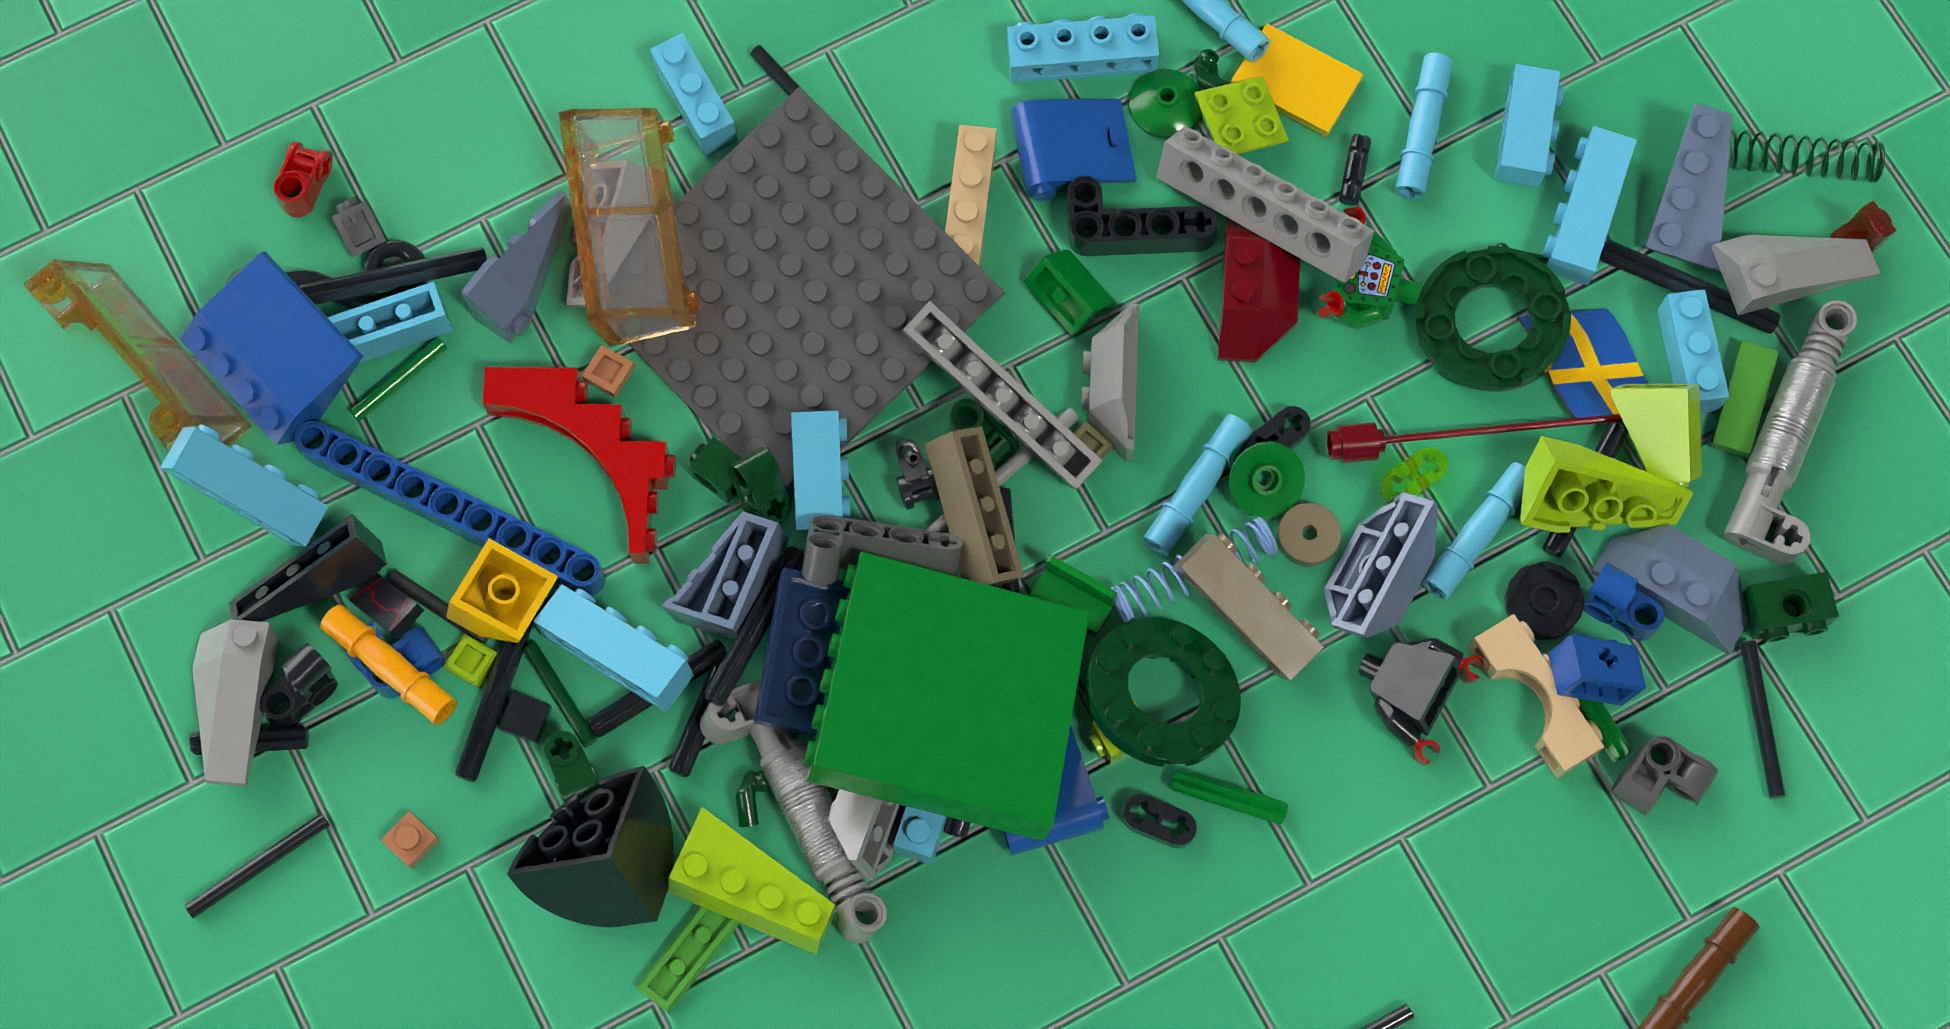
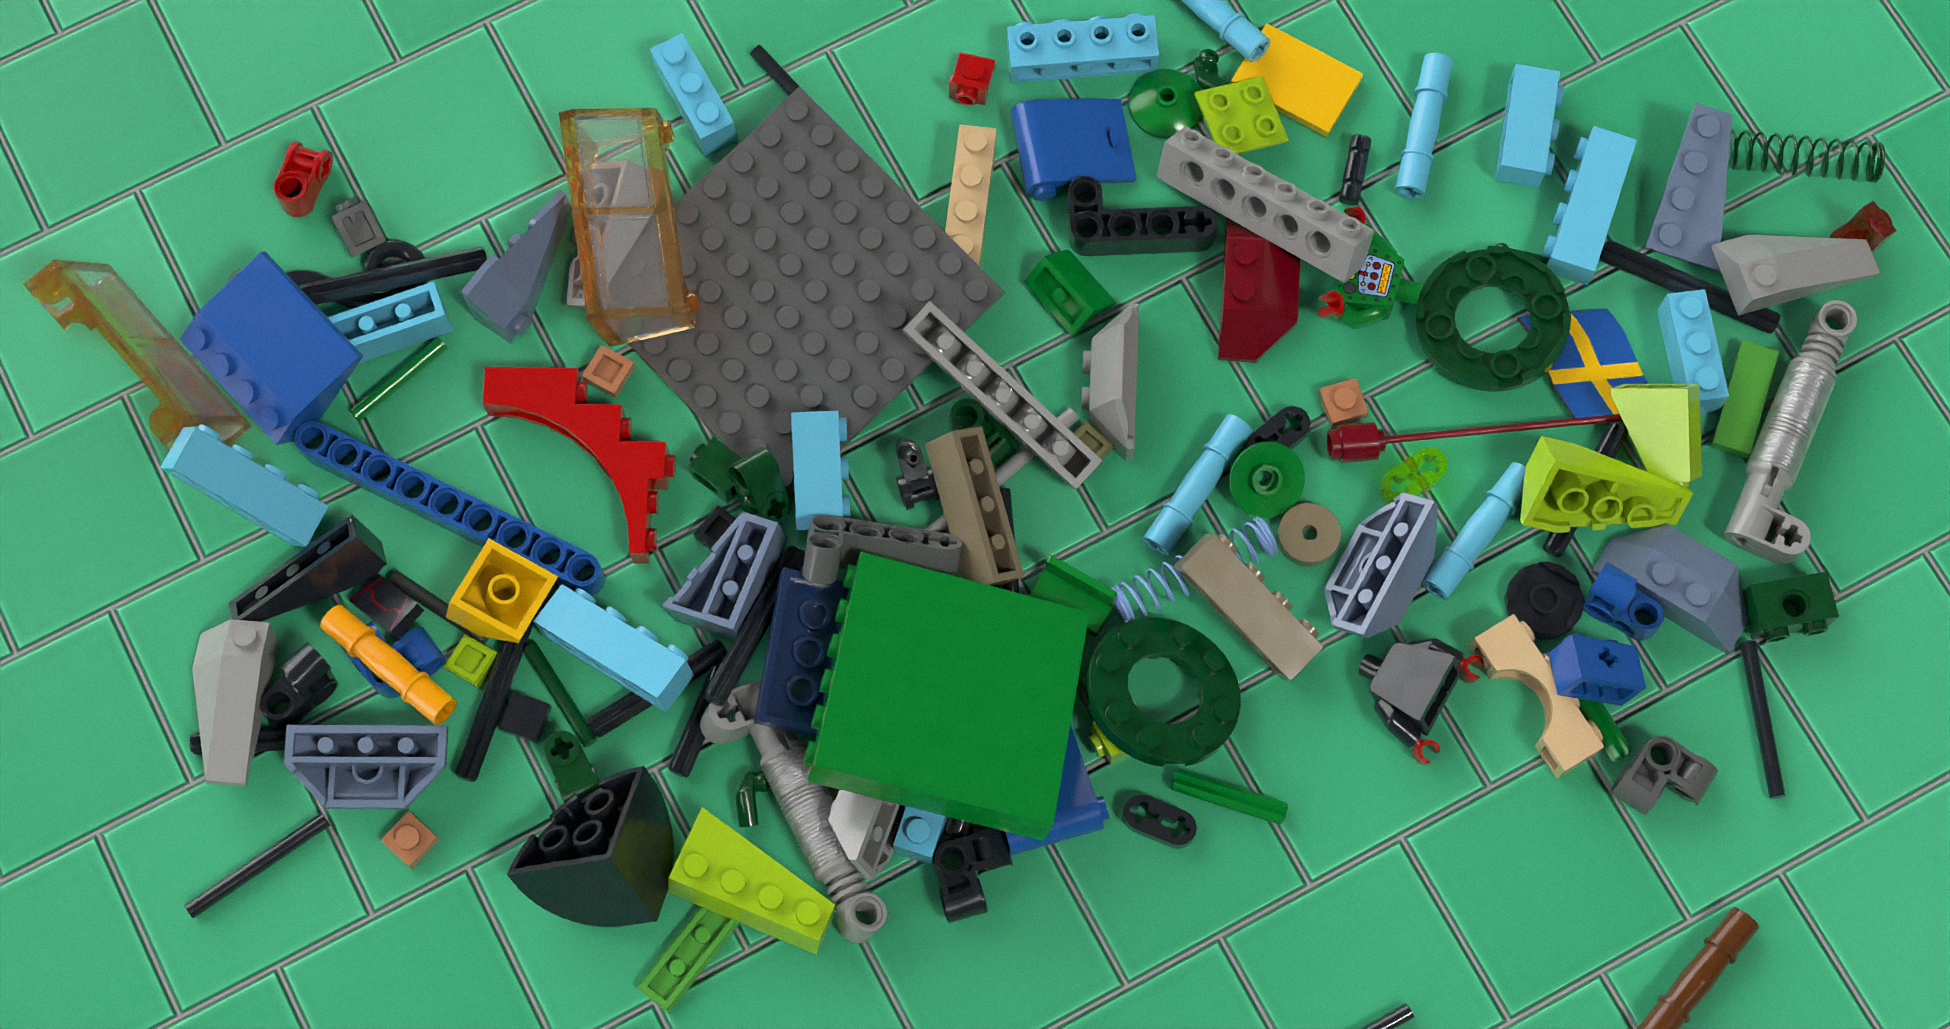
(366, 762): none -> sand blue wedge
(713, 527): none -> black tile
(961, 889): none -> black piece
(971, 79): none -> red bracket
(1343, 402): none -> nougat plate

